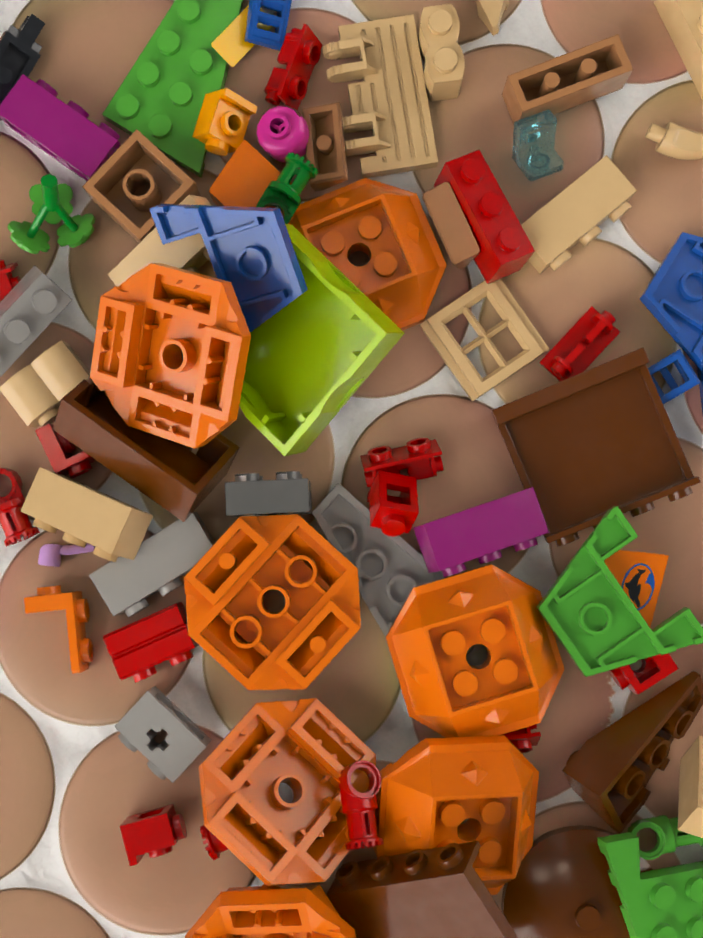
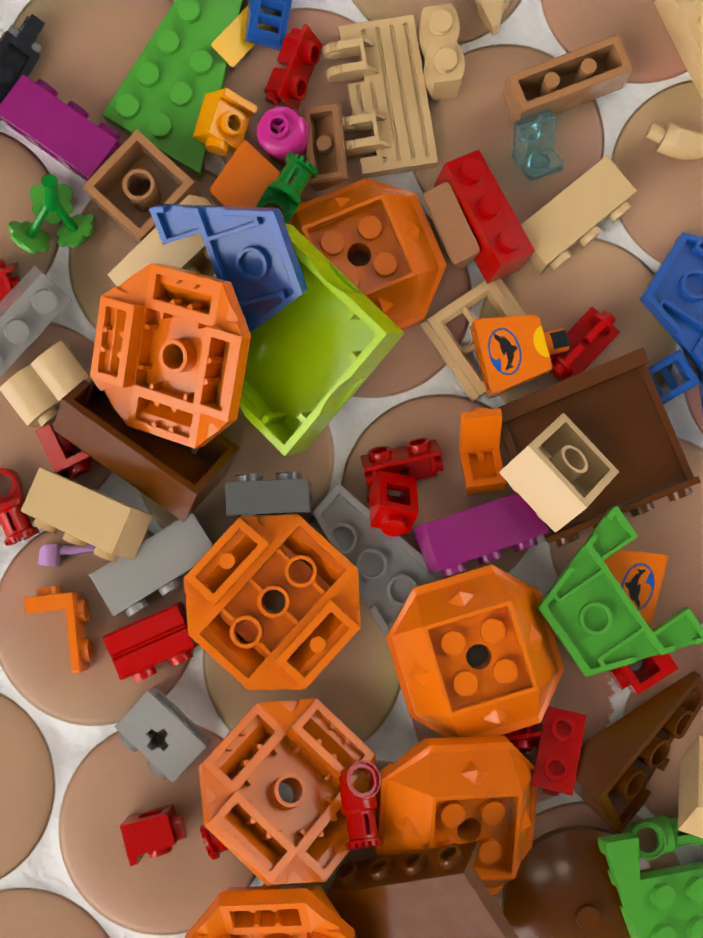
(480, 450): none -> orange bracket
(514, 350): none -> orange torso
(559, 473): none -> tan brick
(559, 751): none -> red hinge

